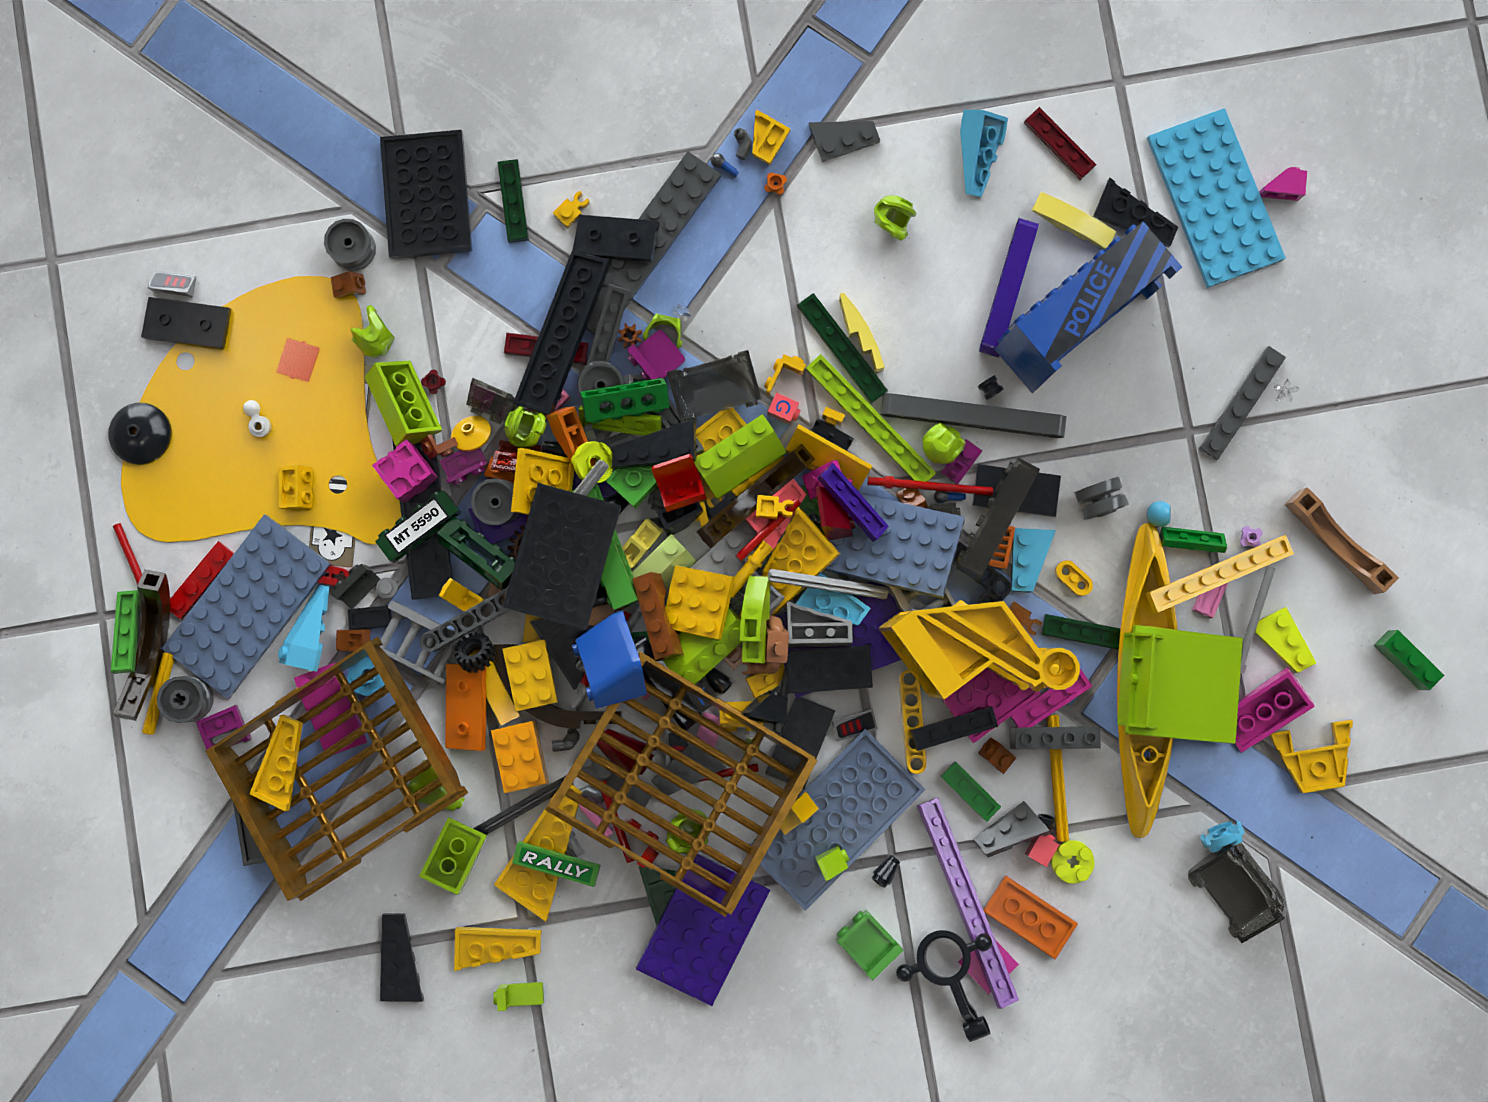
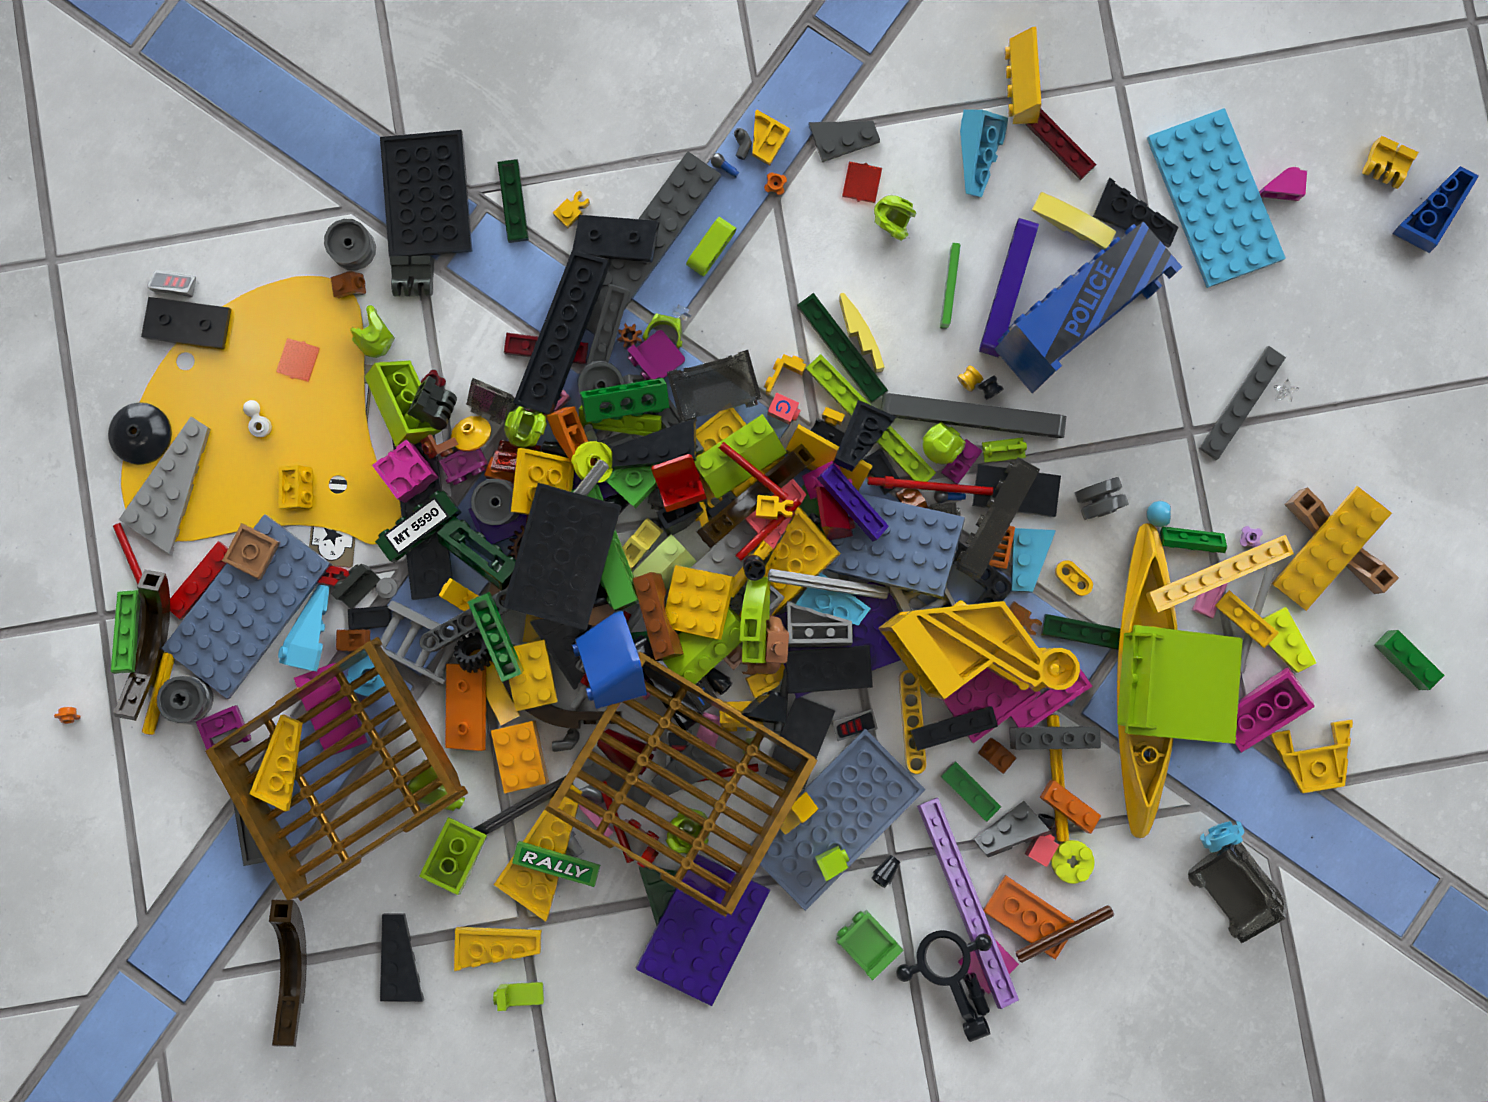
(67, 715): none -> orange plate
(166, 492): none -> light grey wing
(251, 551): none -> medium nougat tile
(291, 937): none -> dark brown arch
(405, 268): none -> pearl dark grey legs
(432, 404): none -> pearl dark grey legs
(495, 636): none -> green brick
(711, 246): none -> lime beam
(753, 471): none -> red bar
(755, 572): none -> black wheel
(861, 434): none -> black wing
(862, 182): none -> clear red piece
(881, 467): none -> black tile
(950, 285): none -> bright green tile
(970, 378): none -> yellow wheel
(976, 994): none -> black axle
(1004, 449): none -> lime hinge
(1024, 77): none -> yellow slope
(1064, 933): none -> reddish brown axle
(1070, 806): none -> orange plate
(1246, 619): none -> yellow tile
(1331, 548): none -> yellow plate
(1385, 153): none -> yellow legs
(1432, 218): none -> blue wedge

